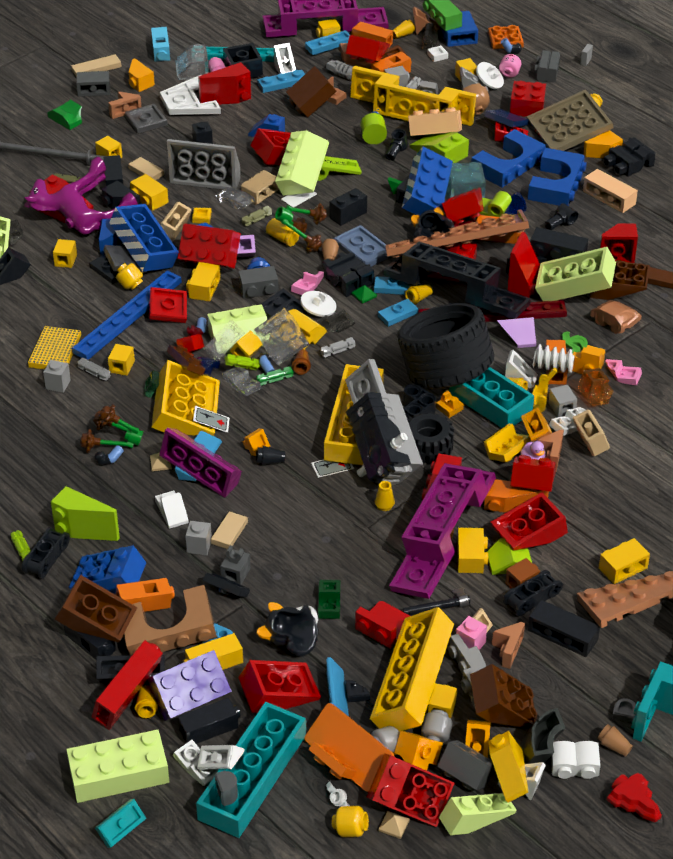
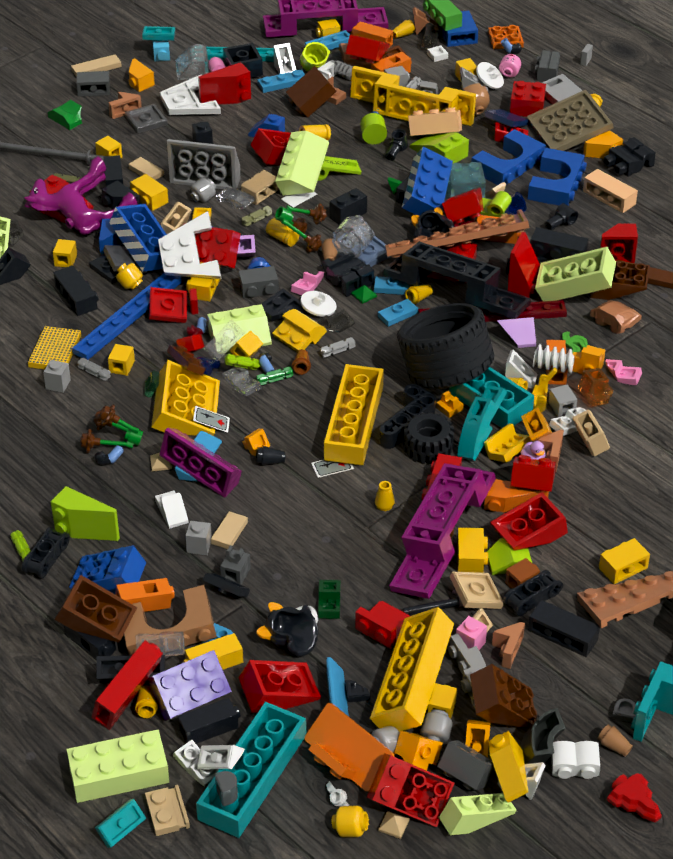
(75, 290): none -> black brick
(158, 33): none -> teal plate
(167, 810): none -> tan plate
(169, 642): none -> clear slope
(180, 251): none -> white wing
(193, 301): none -> red tile
(203, 190): none -> light grey head
(281, 336): clear brick -> none
(314, 55): none -> neon yellow helmet
(320, 130): none -> yellow piece
(327, 70): none -> white bracket
(353, 235): none -> clear brick
(380, 428): piece -> none
(476, 590): none -> tan tile
(477, 422): none -> teal slope
(490, 194): none -> tan slope
(560, 88): none -> light grey container

